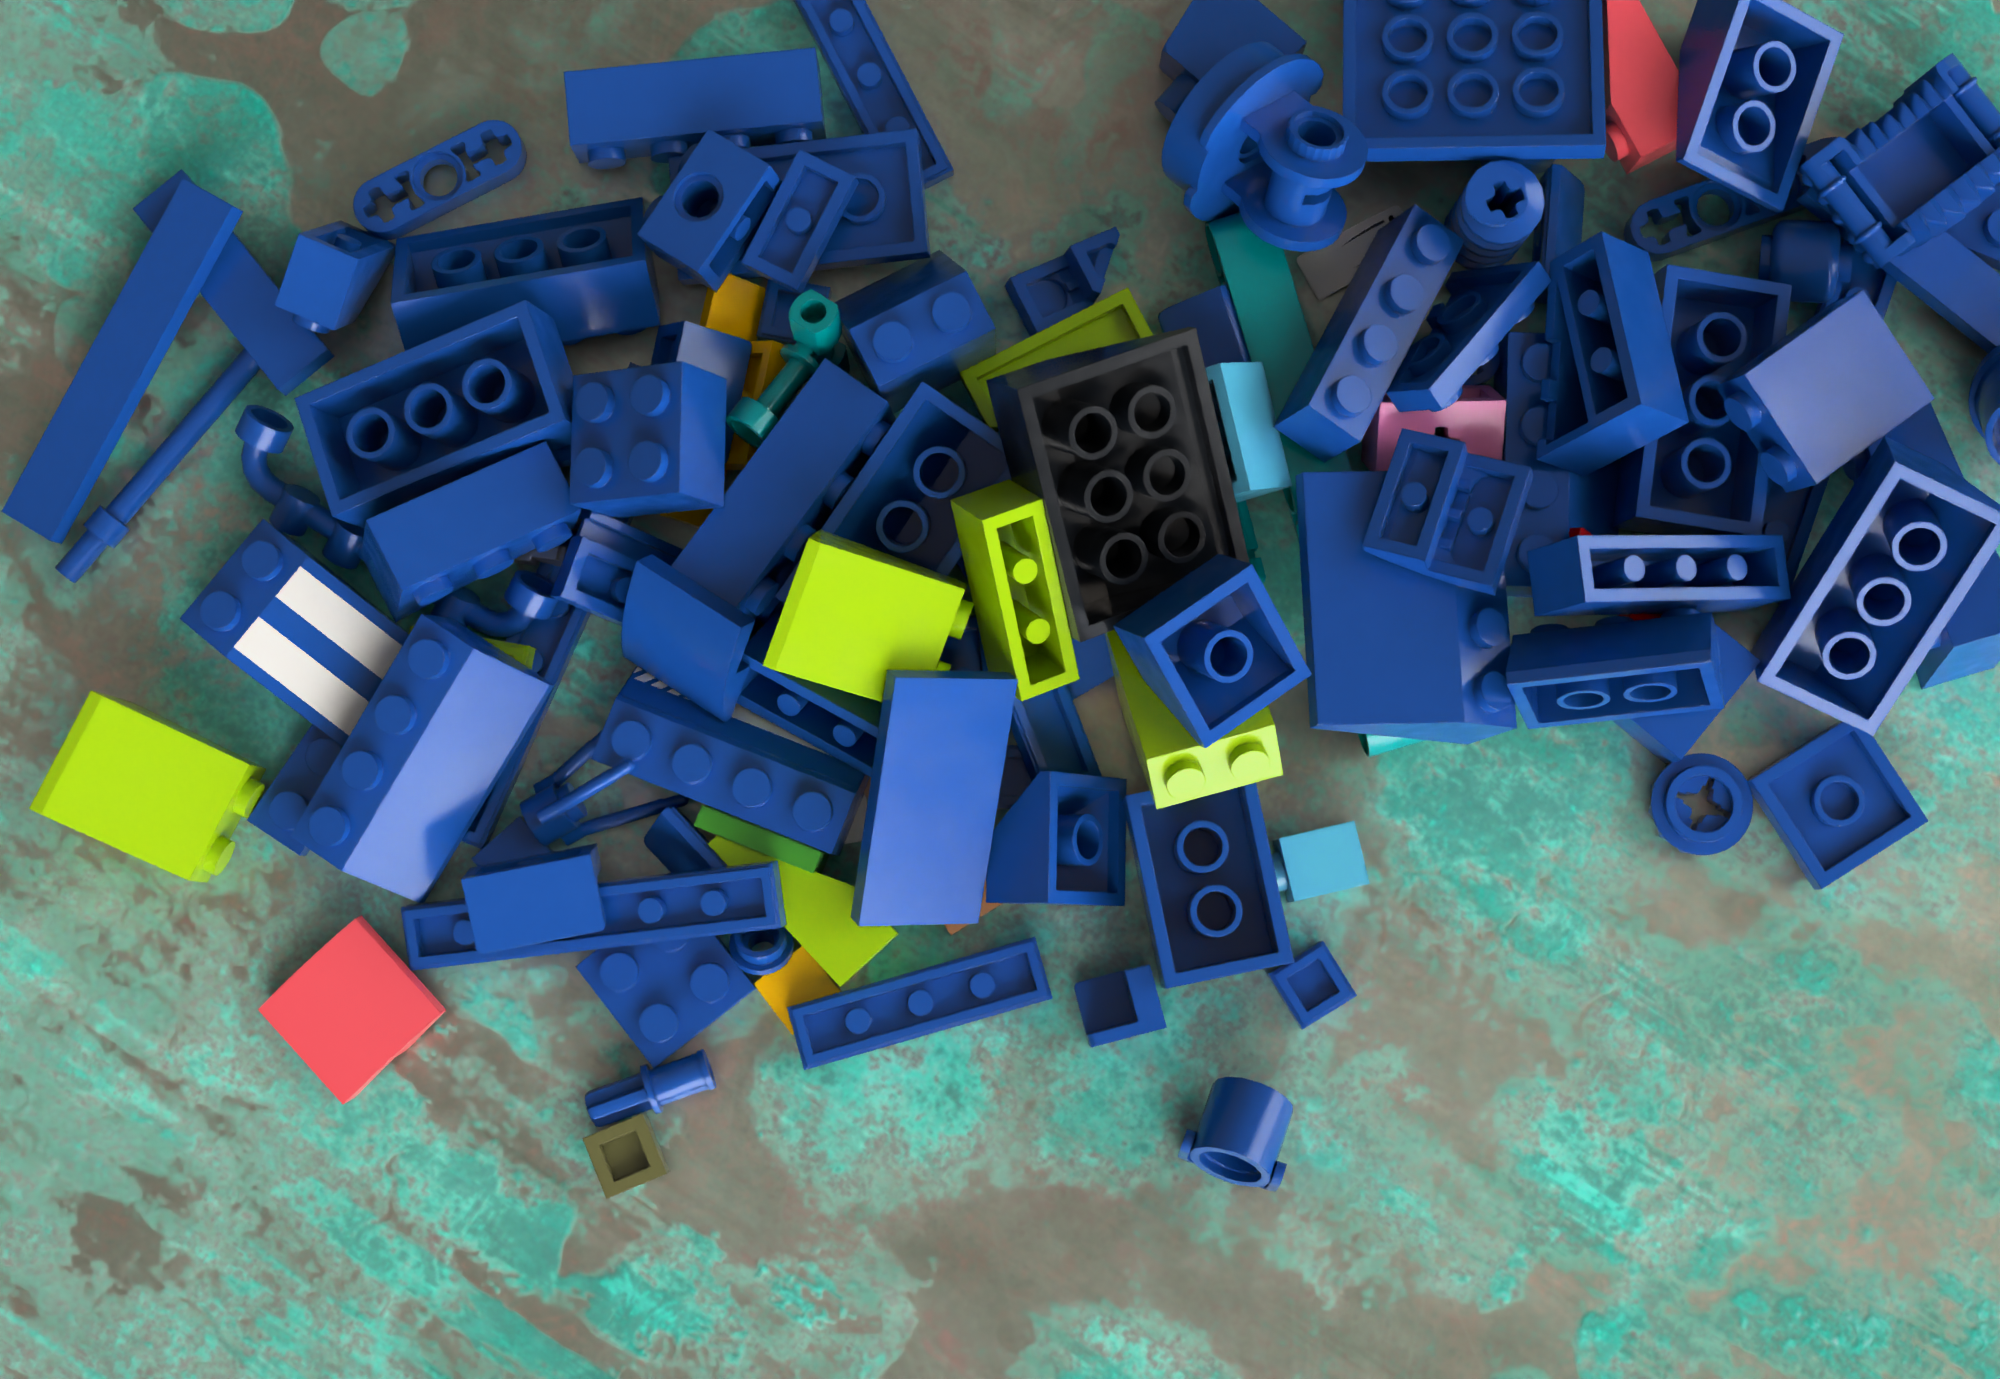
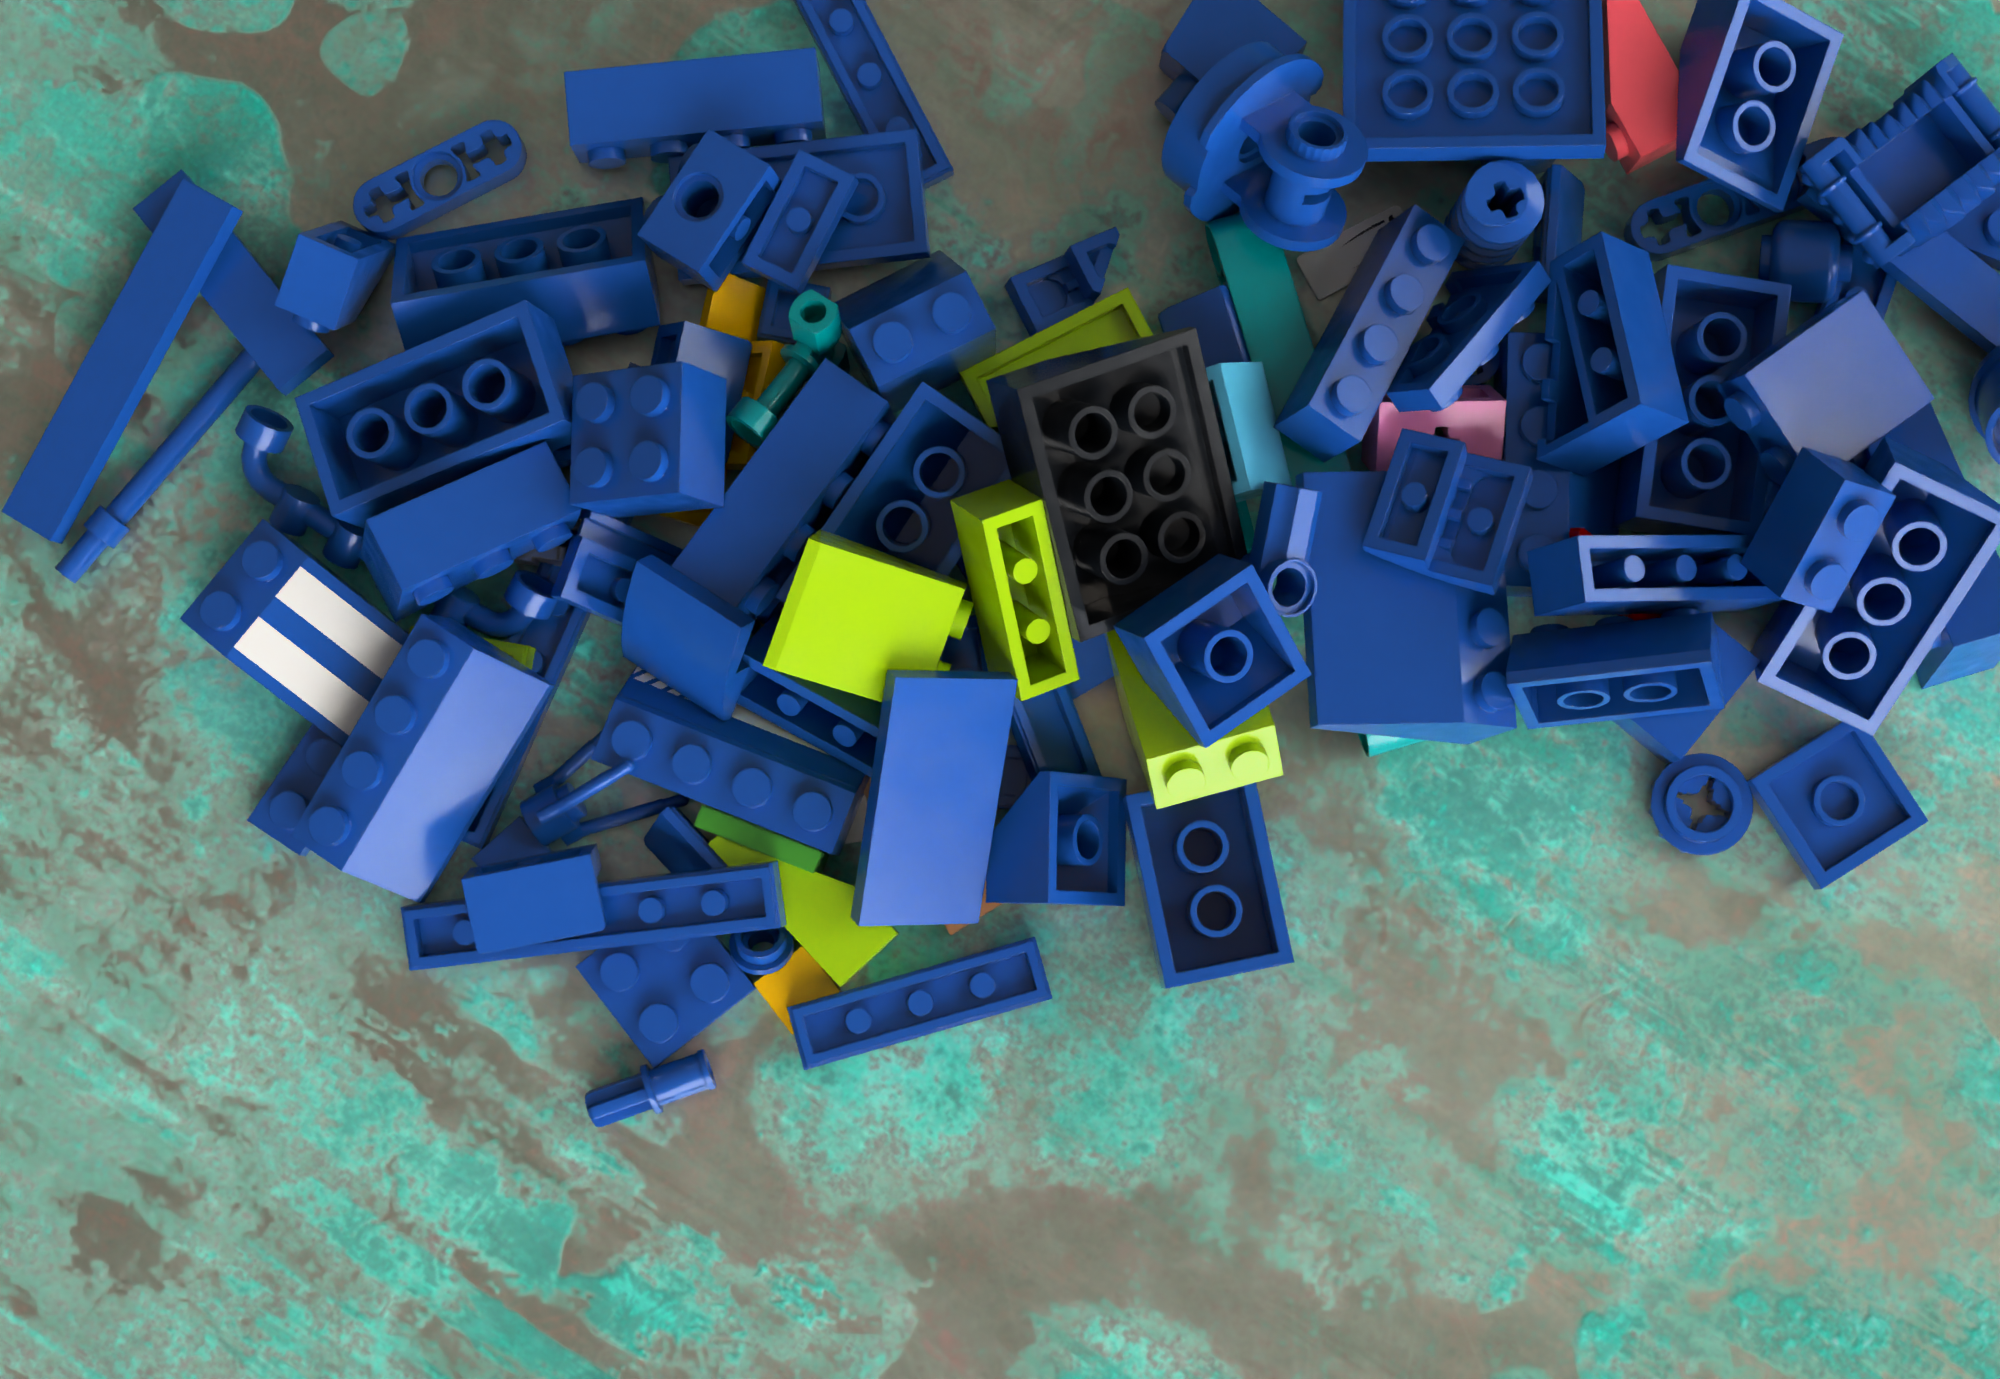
(150, 788): lime slope -> none
(352, 1009): coral slope -> none
(626, 1155): olive plate -> none
(1119, 1005): blue panel -> none
(1240, 1134): blue piece -> none
(1284, 546): none -> blue piece
(1312, 985): blue tile -> none
(1319, 862): medium azure brick -> none
(1817, 529): none -> blue brick

